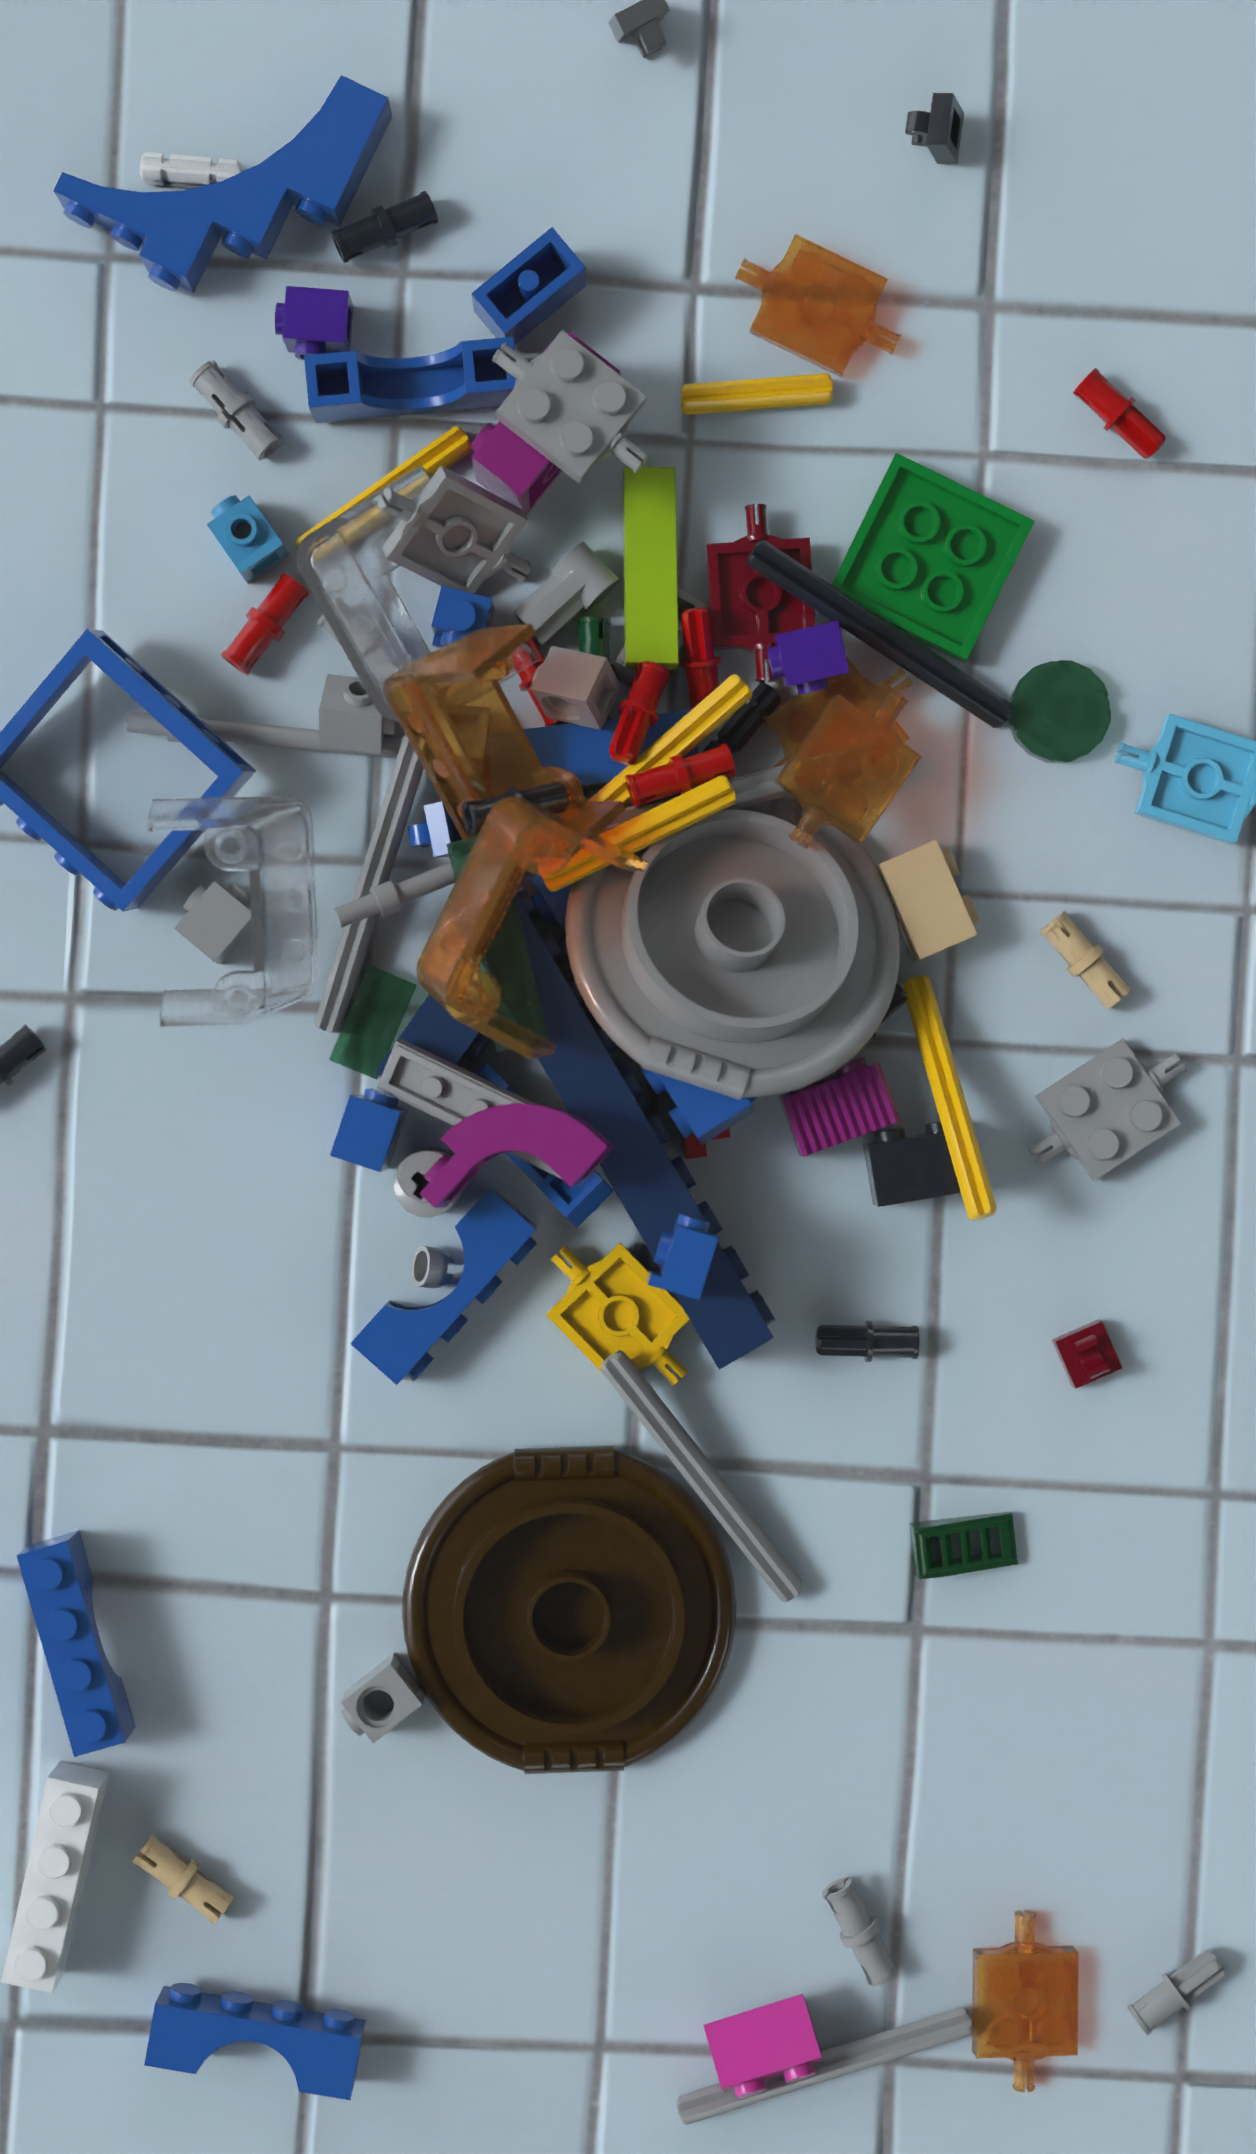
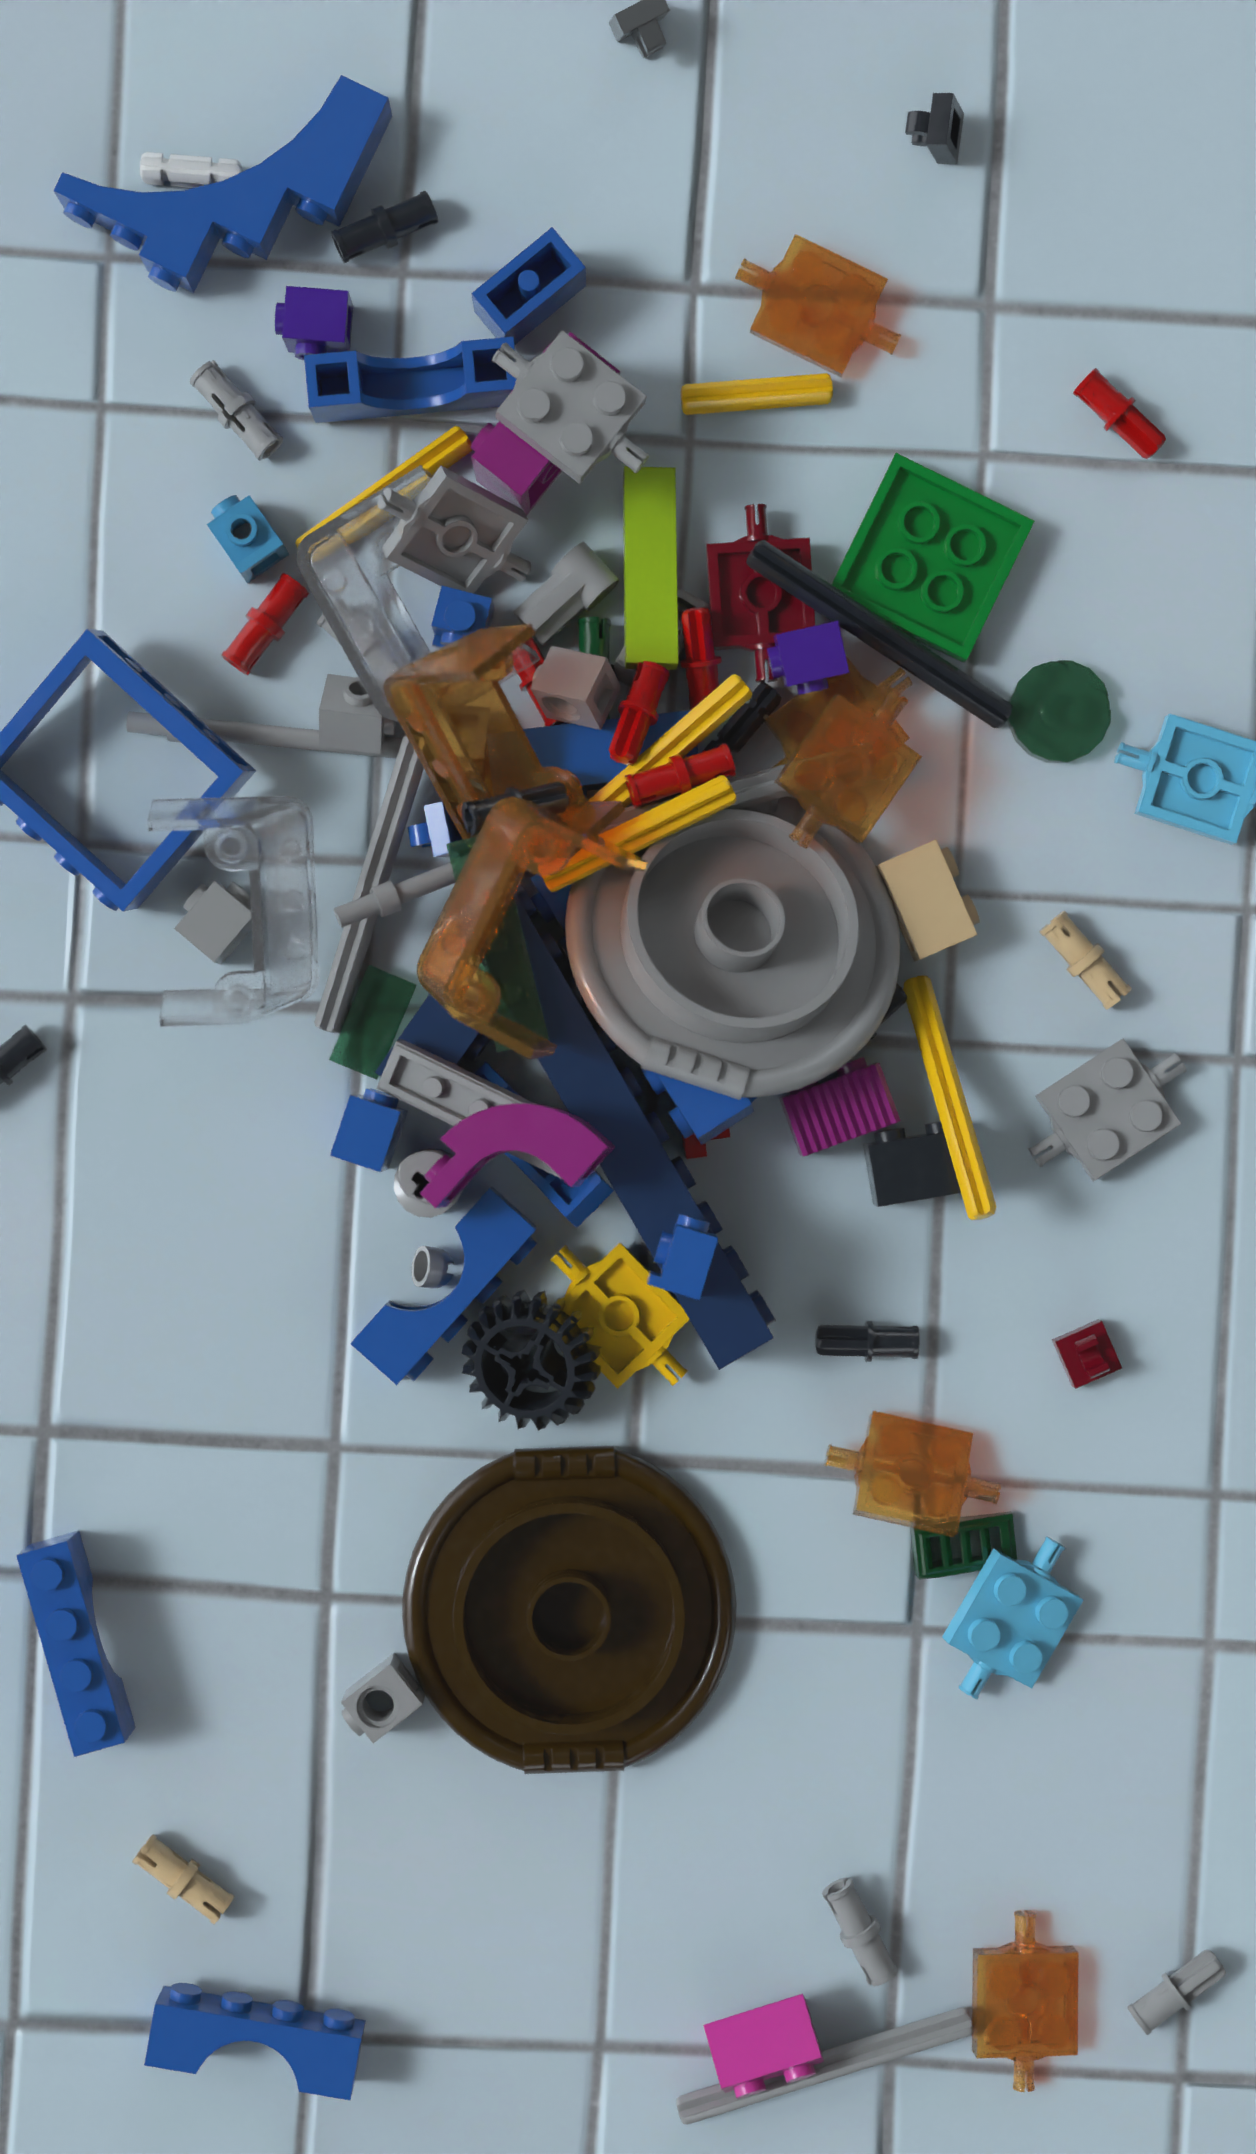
(55, 1877): white brick -> none
(494, 1346): none -> black gear
(702, 1475): light grey axle -> none
(913, 1473): none -> clear orange plate
(1012, 1618): none -> medium azure plate

